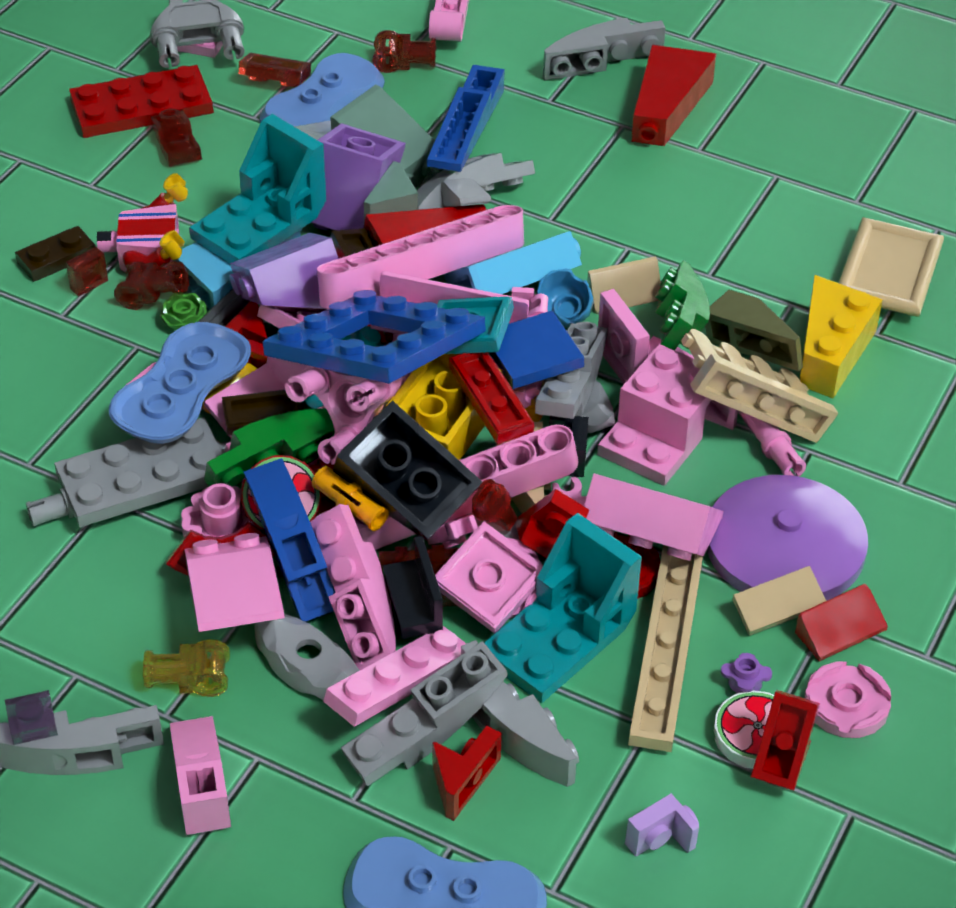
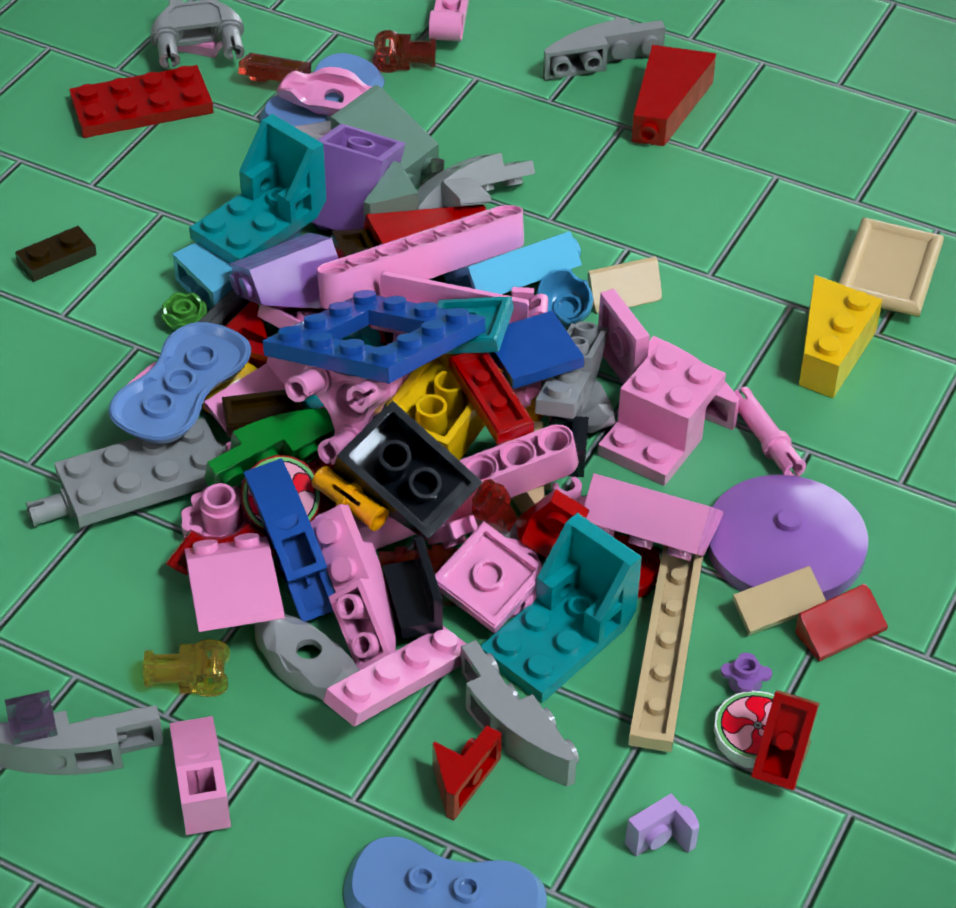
(87, 271): clear red plate -> none
(148, 232): torso -> none
(148, 281): clear red connector -> none
(175, 137): clear red slope -> none
(311, 89): none -> bright pink piece
(433, 715): light grey slope -> none
(467, 118): blue slope -> none
(681, 304): green slope -> none
(753, 330): olive slope -> none
(756, 388): tan fence -> none
(850, 699): bright pink tile -> none

